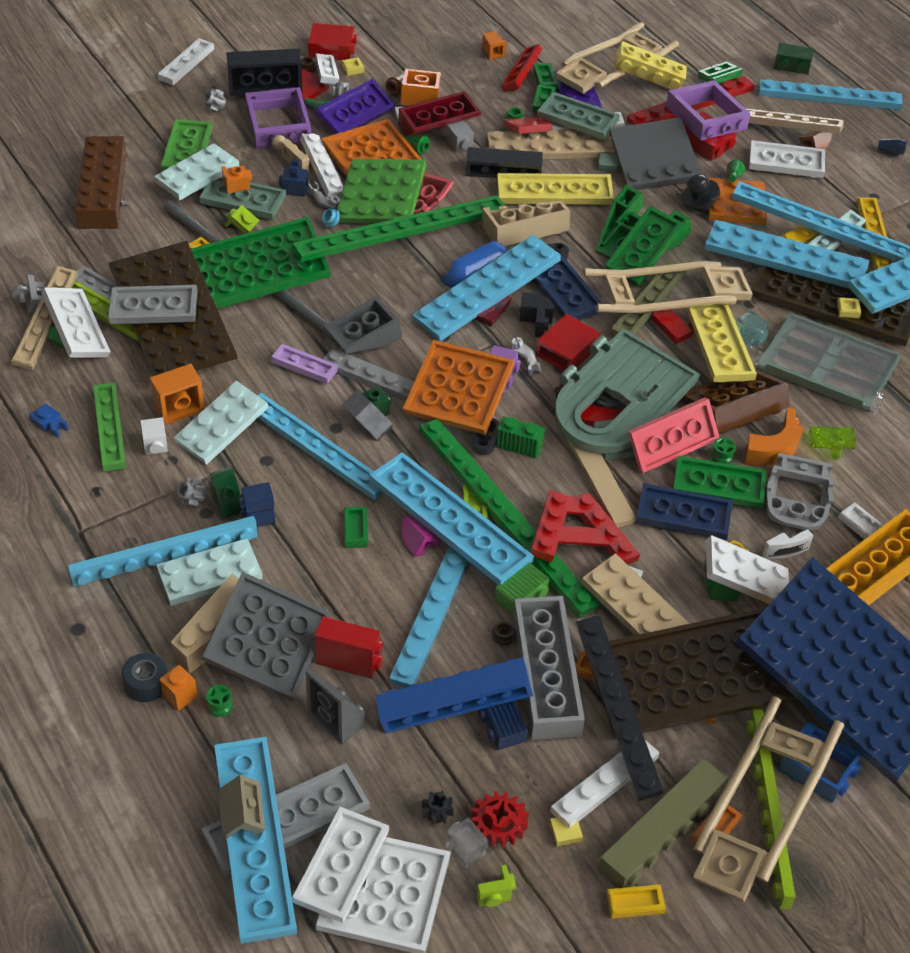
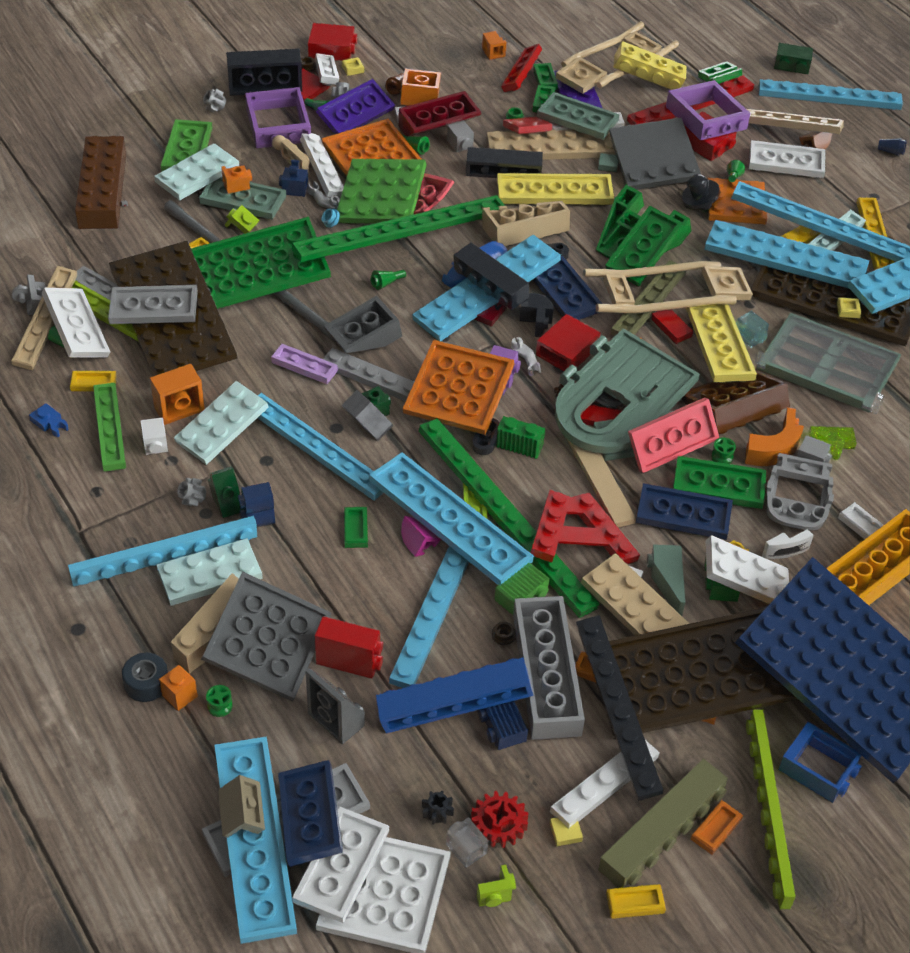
(86, 379): none -> yellow tile
(185, 61): white plate -> none
(309, 813): none -> dark blue plate
(381, 279): none -> green cone
(491, 276): none -> black brick
(668, 574): none -> sand green slope
(734, 864): tan plate -> none
(815, 450): none -> light grey brick

